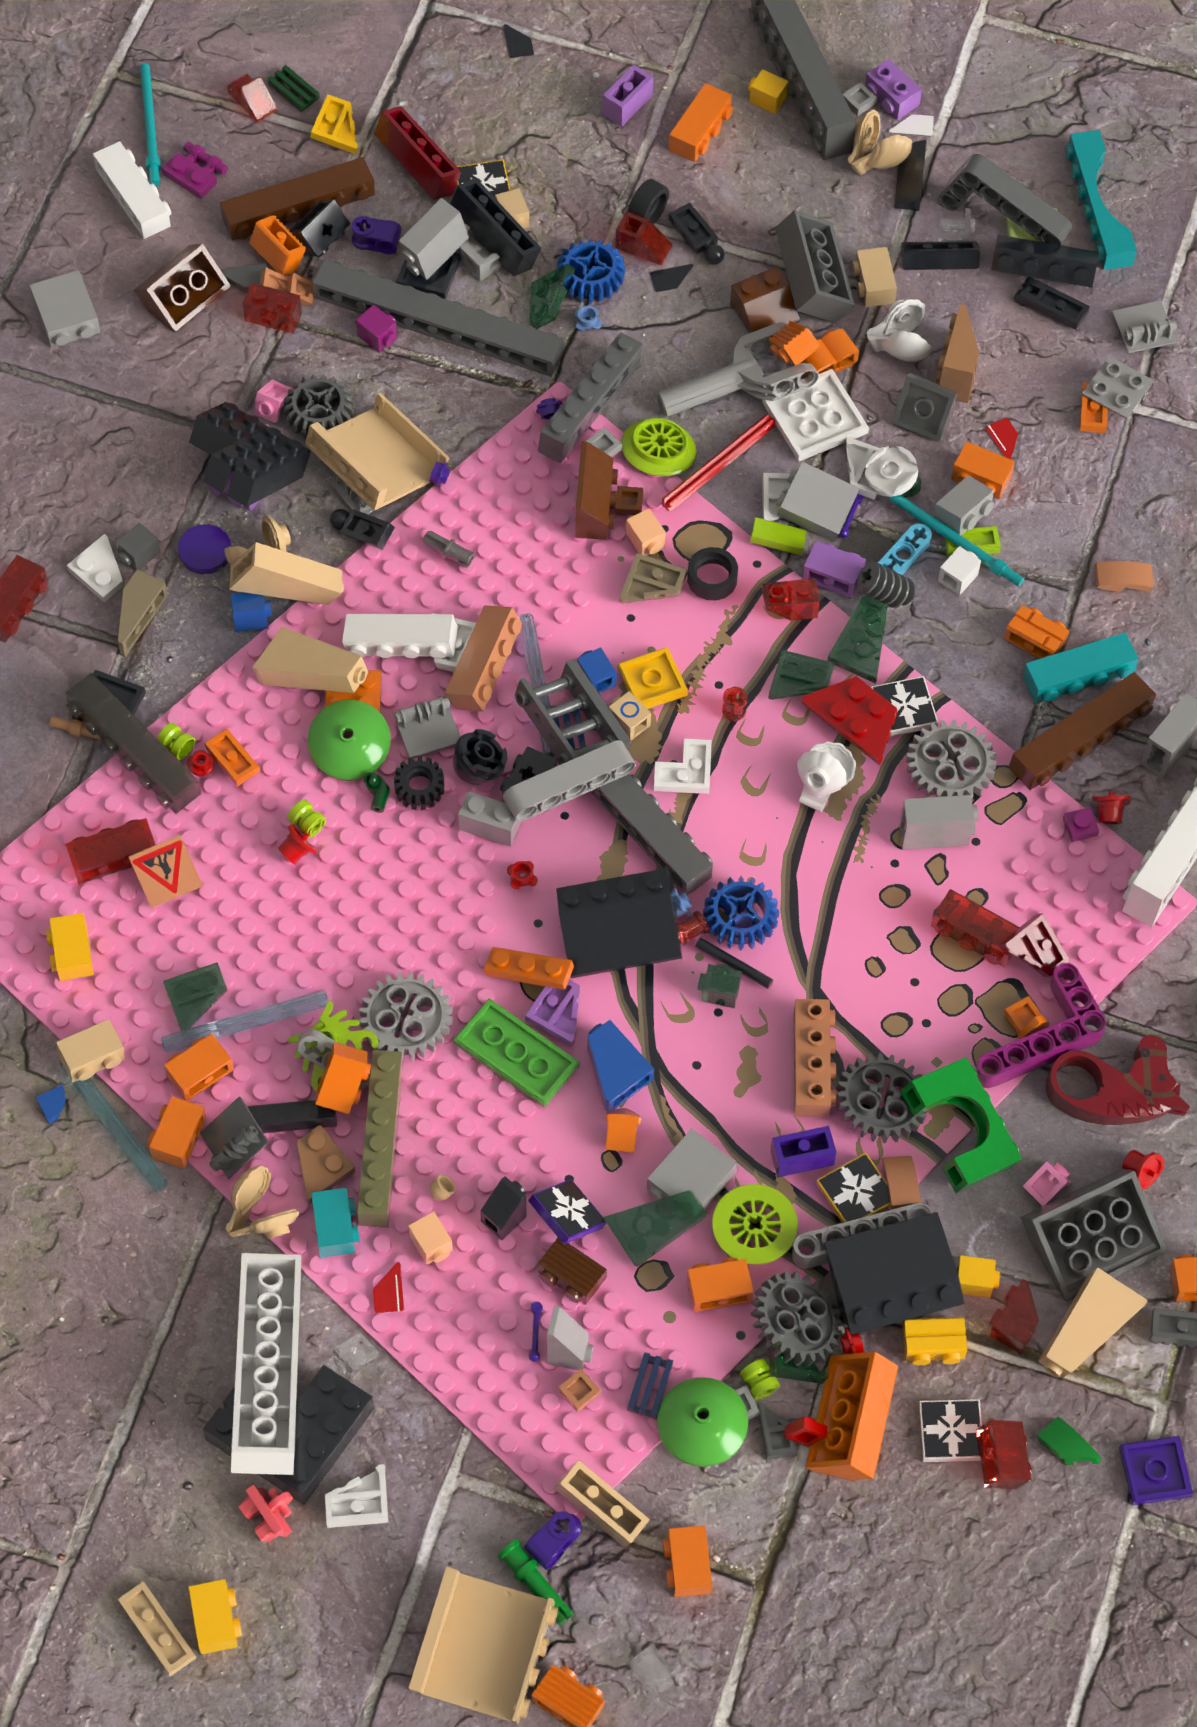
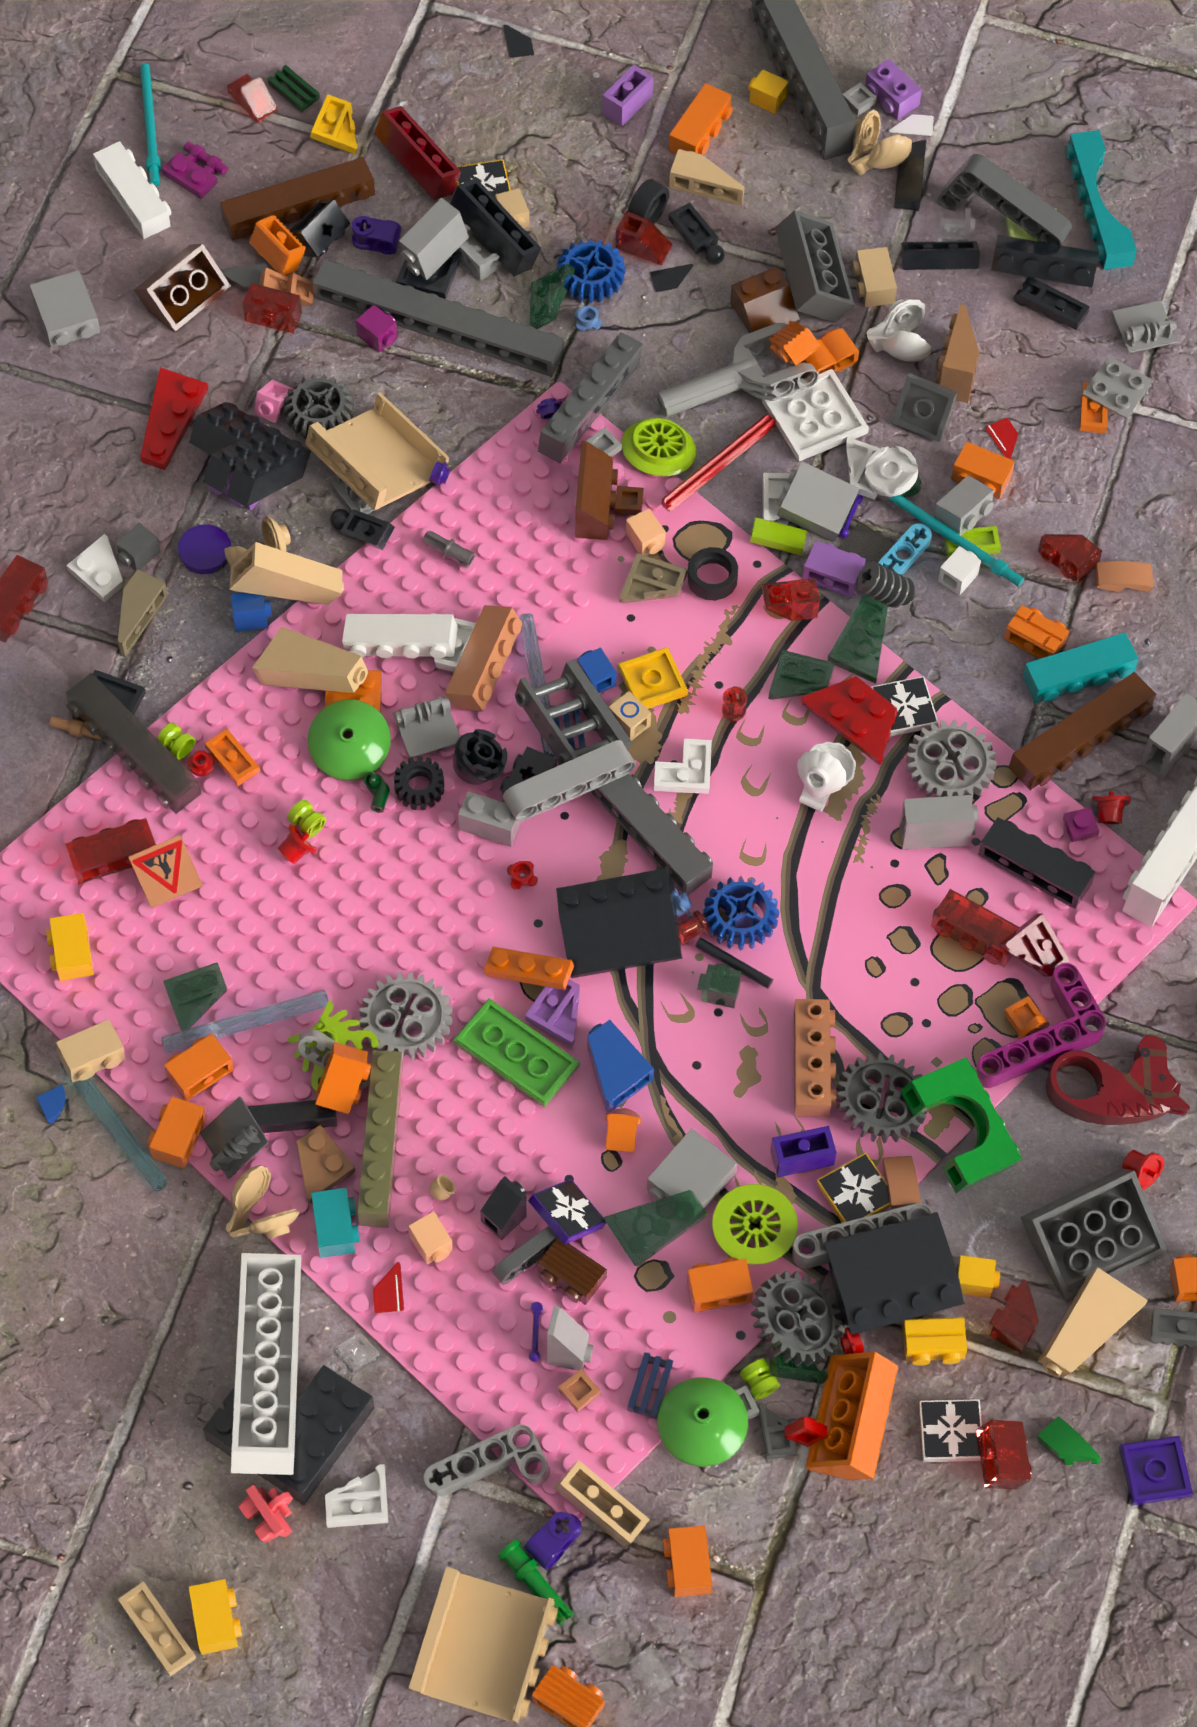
(170, 415): none -> red wing
(483, 1466): none -> light grey beam
(524, 1256): none -> dark grey beam
(701, 177): none -> tan slope
(1036, 862): none -> black brick
(1048, 1182): bright pink bracket -> none
(1070, 554): none -> clear red slope

